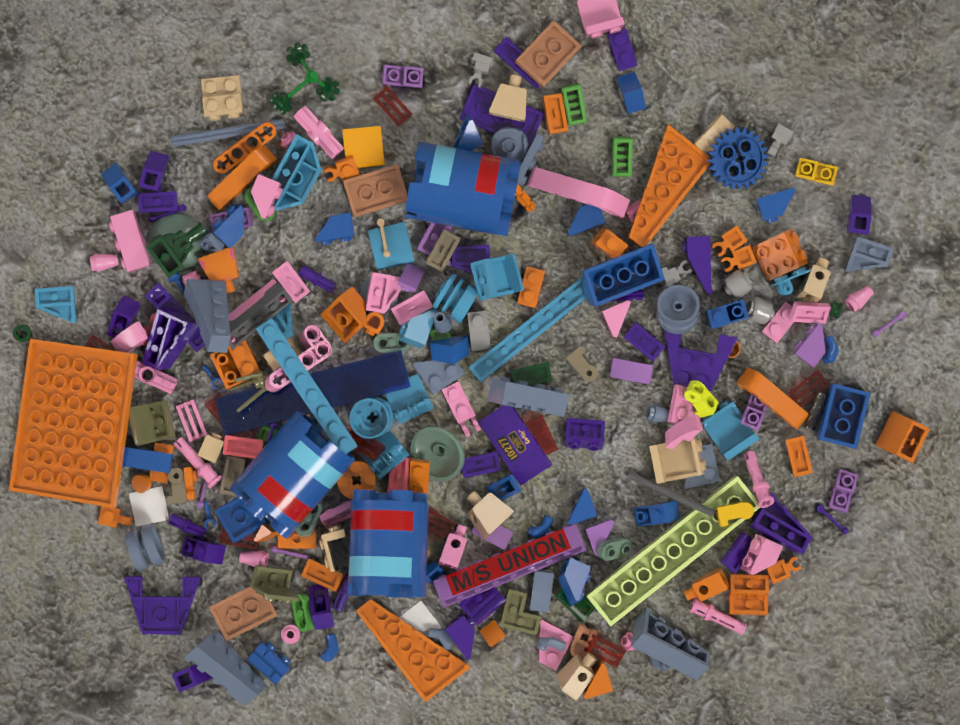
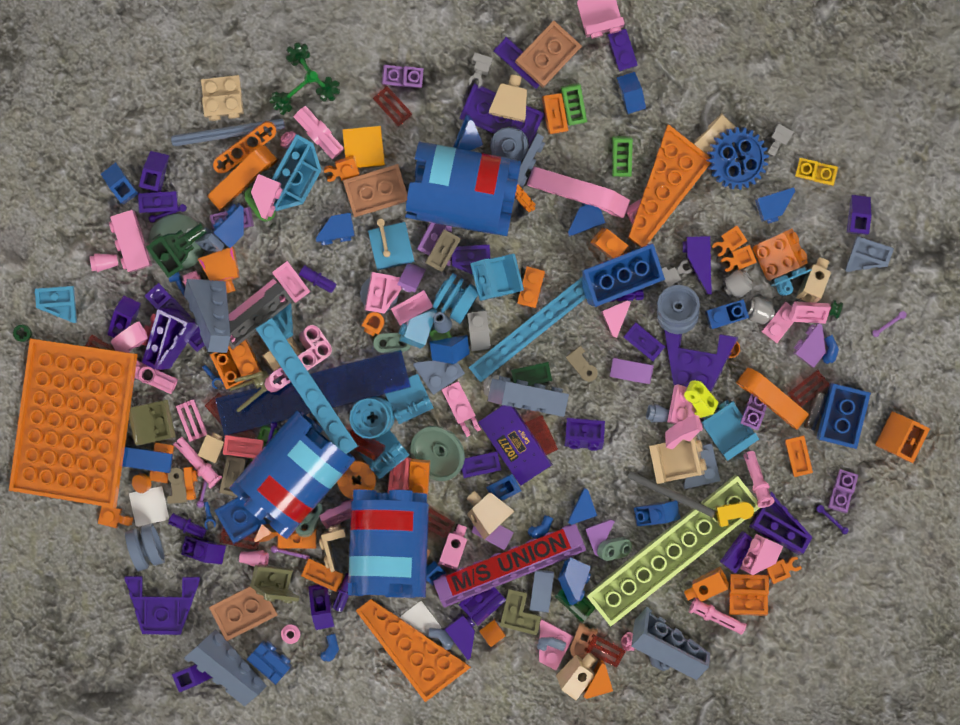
(302, 613): bright green plate -> none
(346, 314): orange slope -> none
(857, 299): bright pink cone -> none

